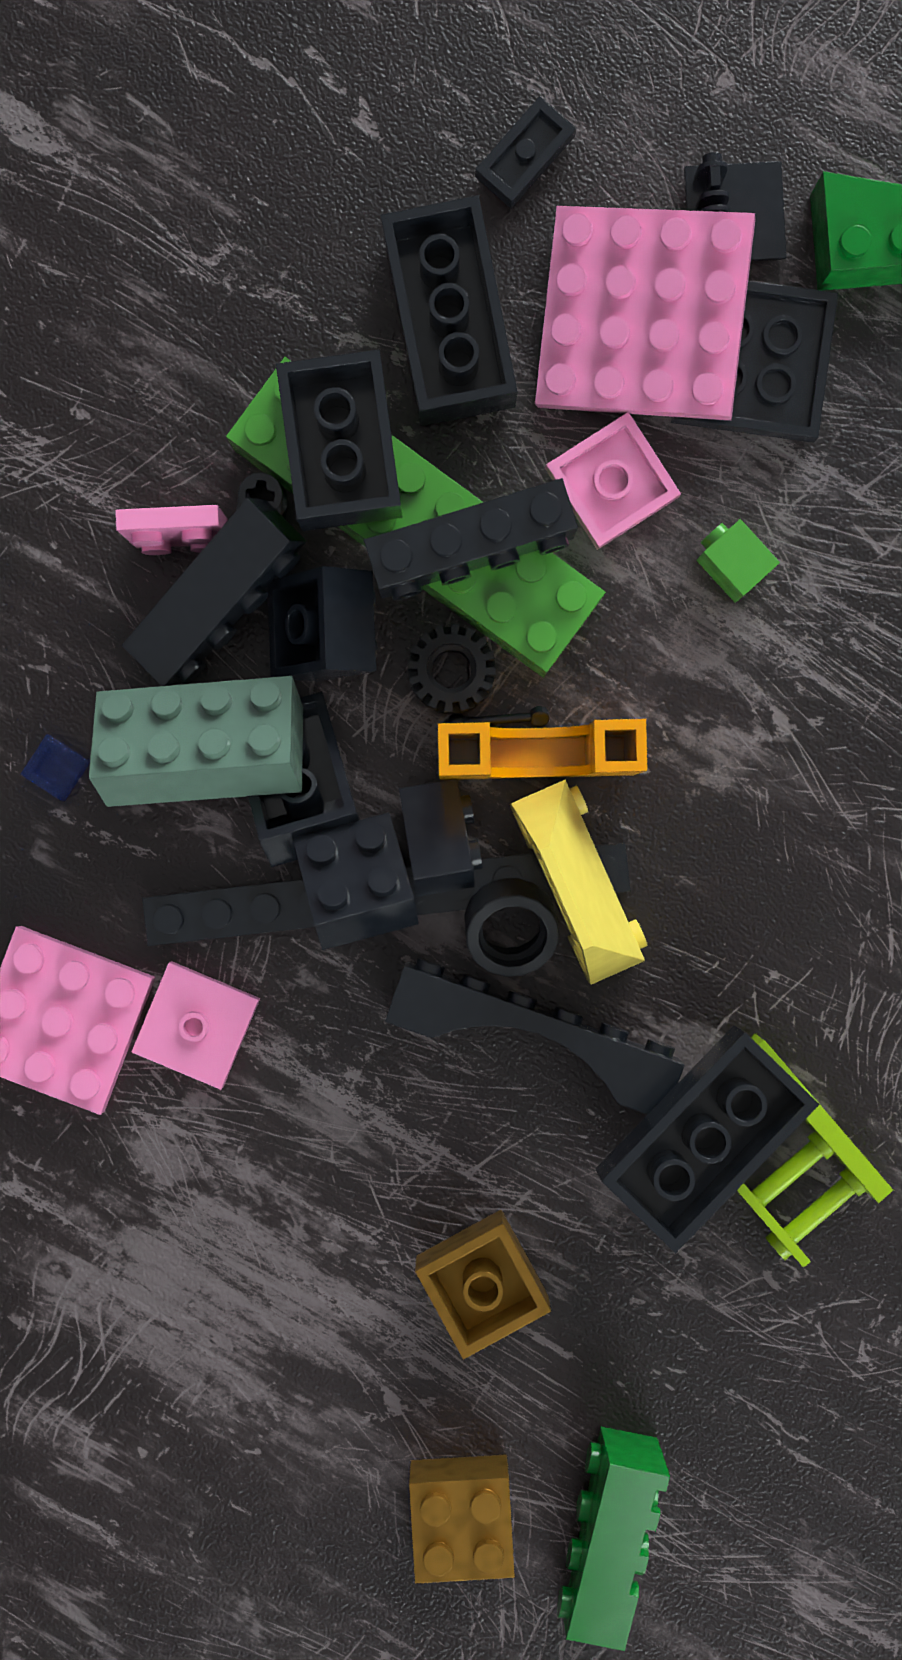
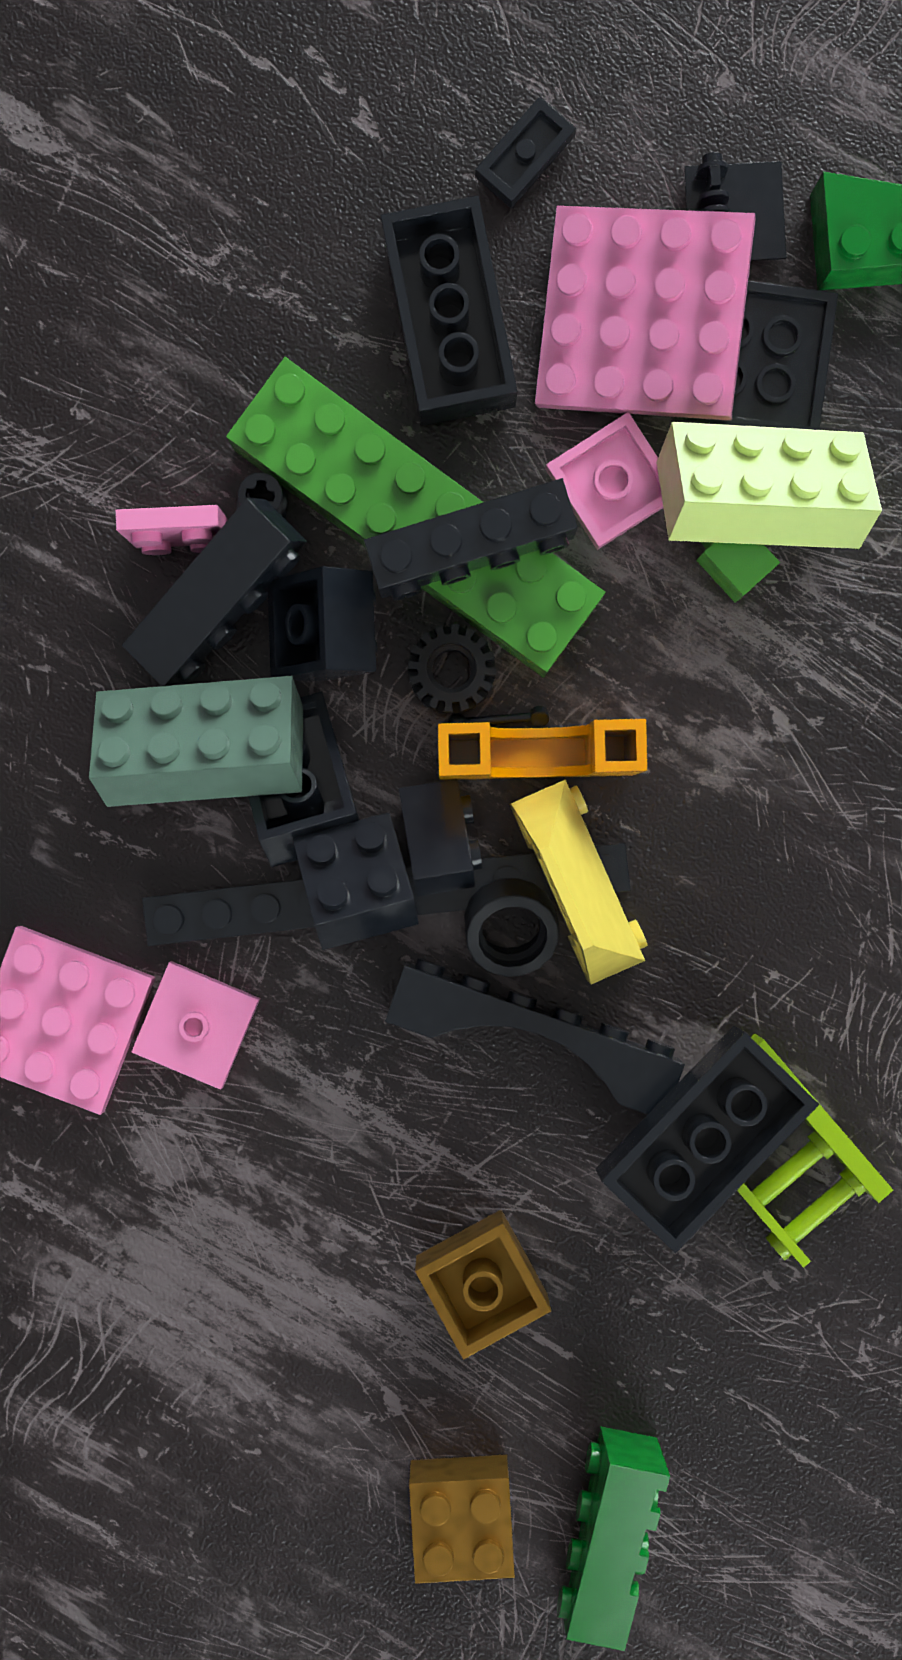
(55, 767): clear blue tile -> none
(339, 440): black brick -> none
(767, 486): none -> yellowish green brick

